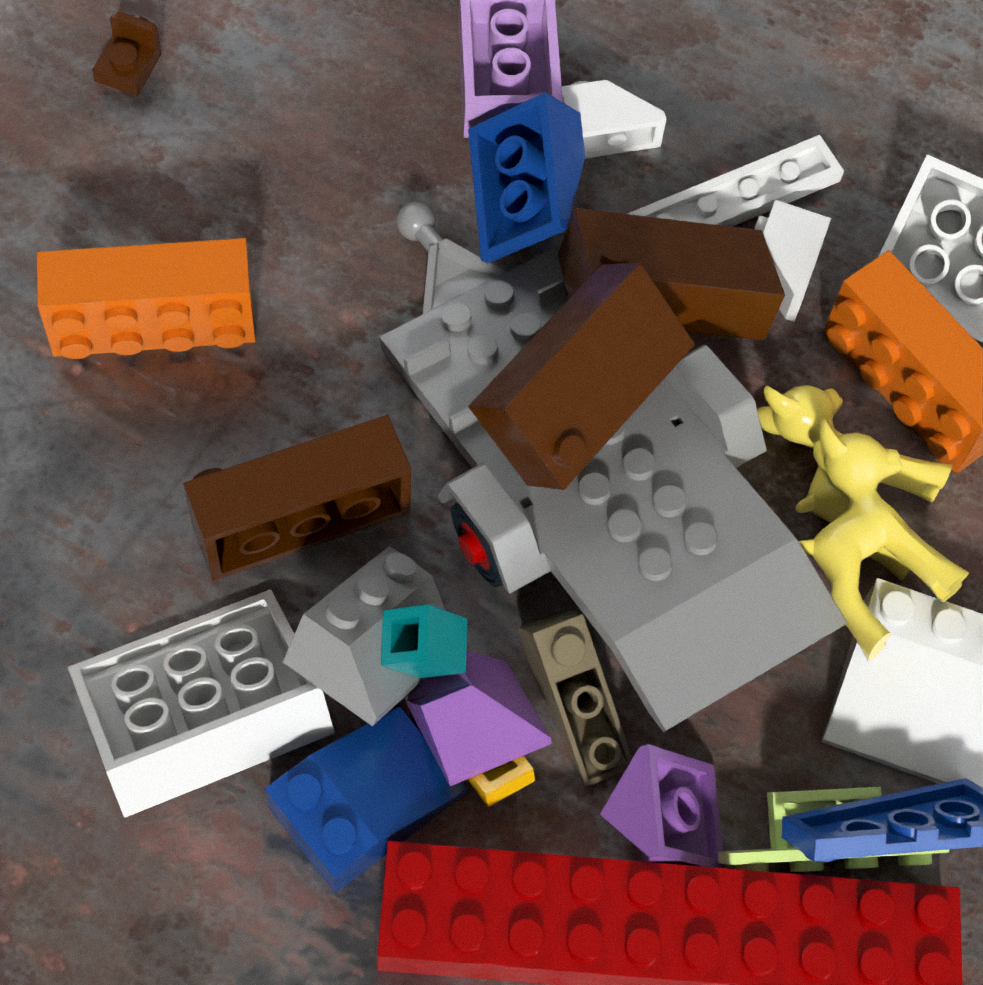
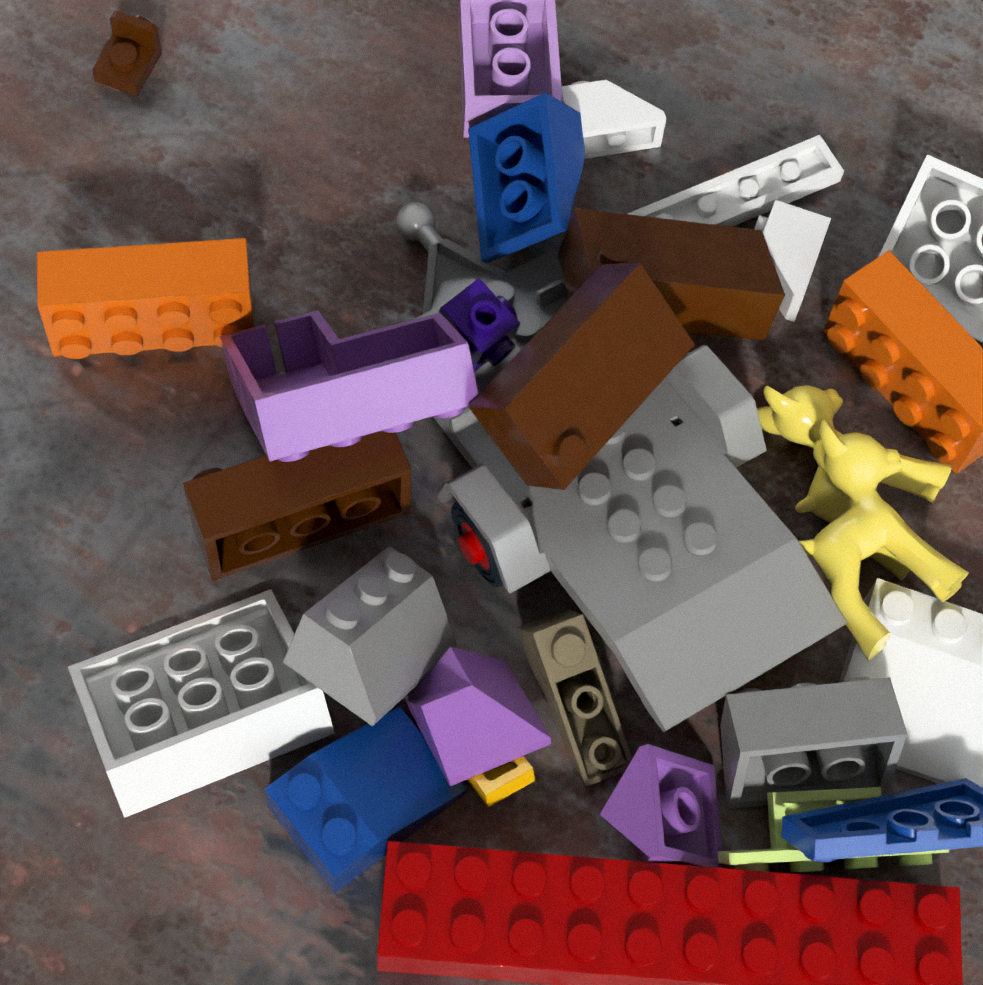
(346, 385): none -> medium lavender piece
(424, 641): teal brick -> none
(484, 322): none -> dark purple brick
(810, 739): none -> light grey slope

